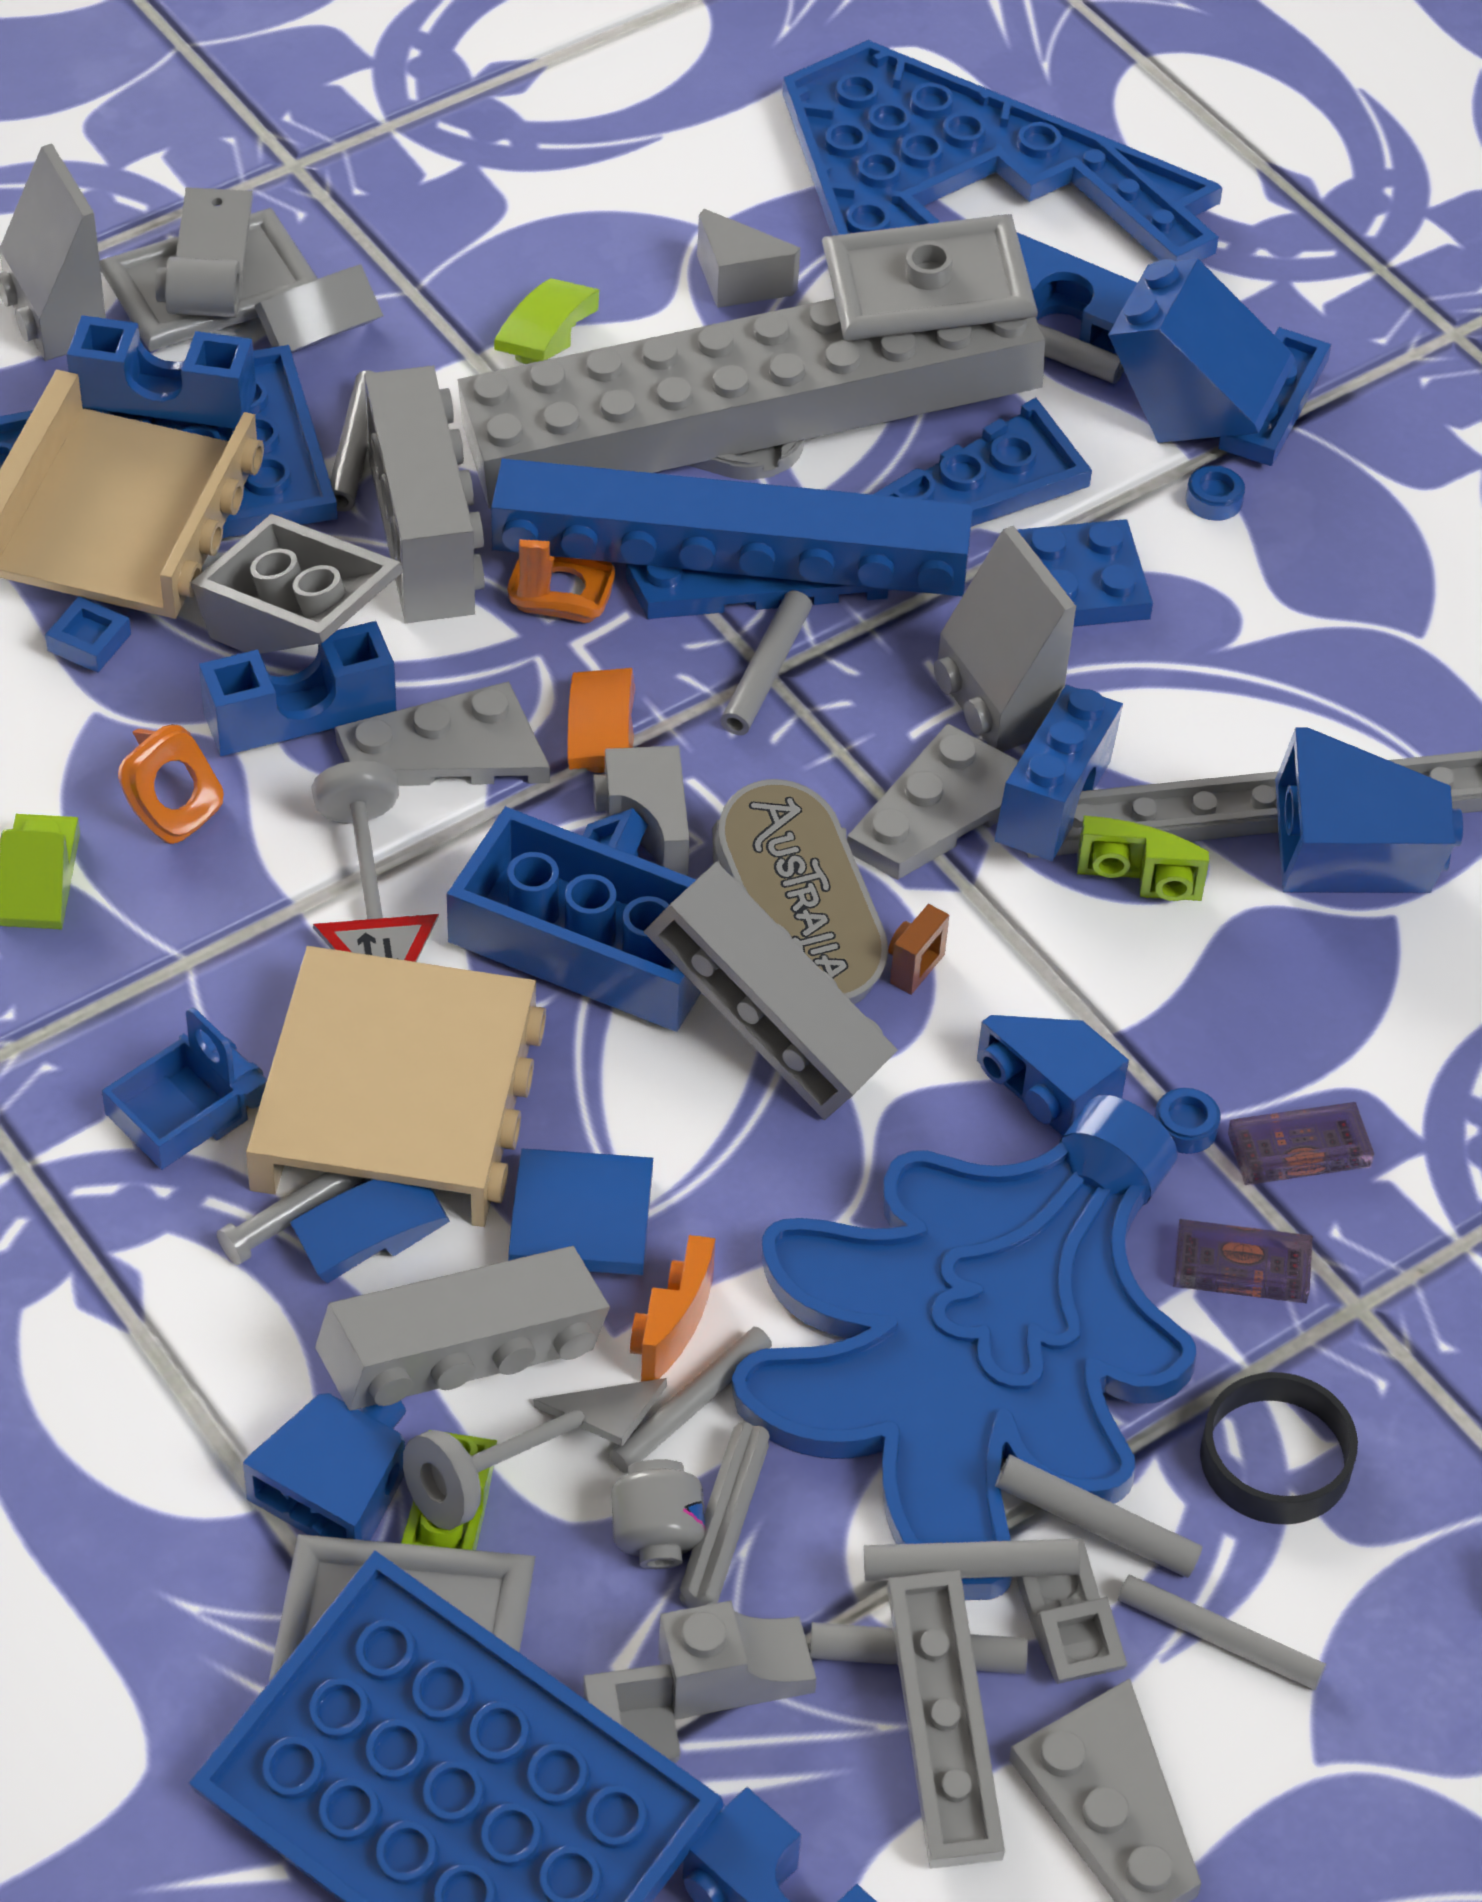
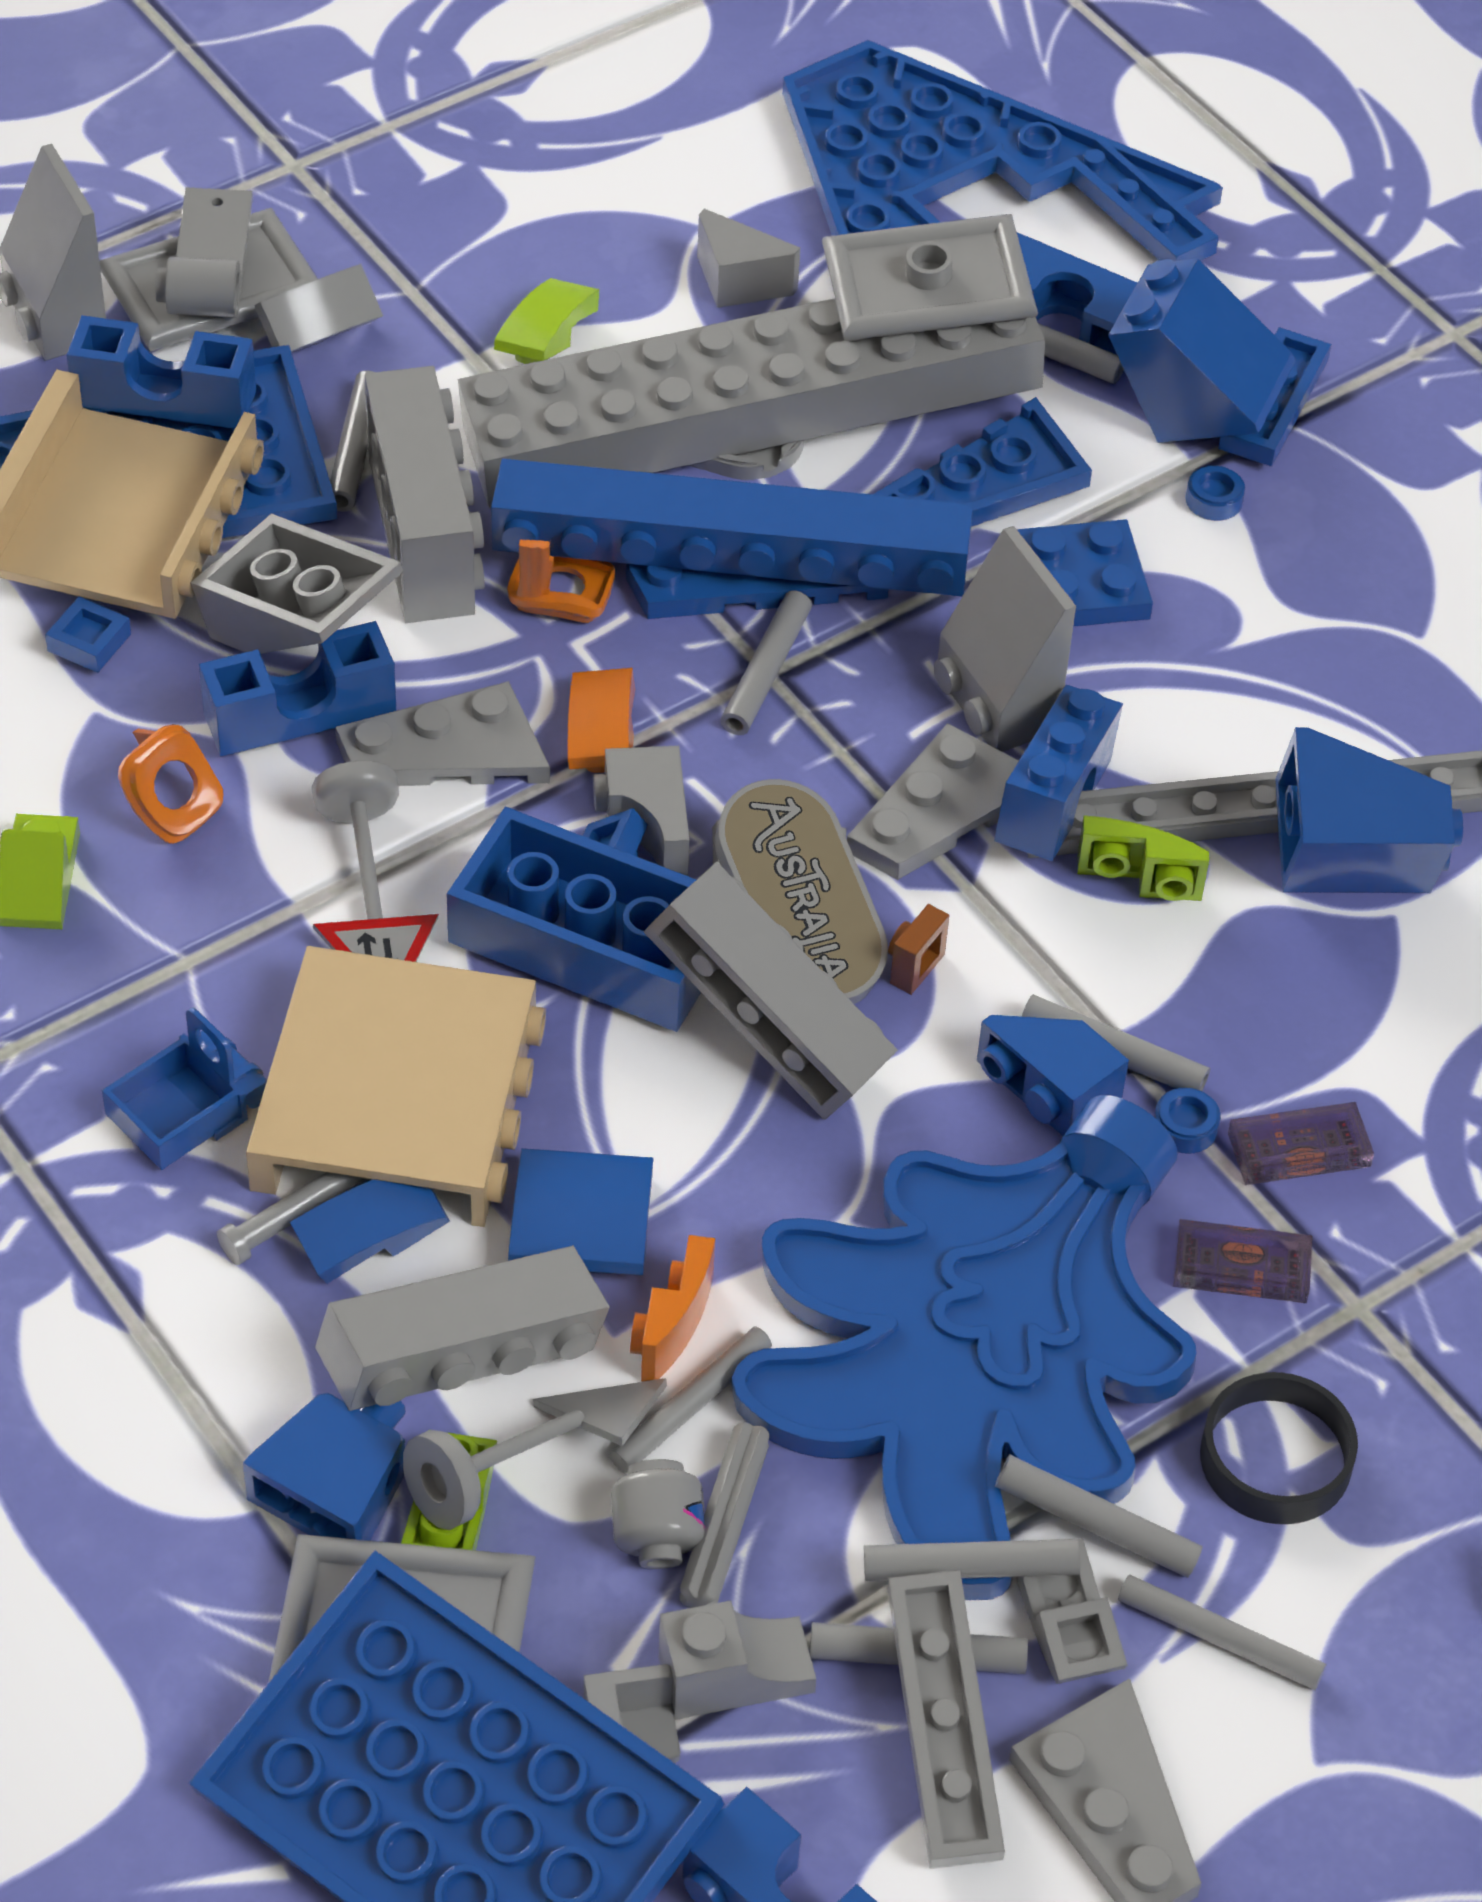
(1142, 1055): none -> light grey piece

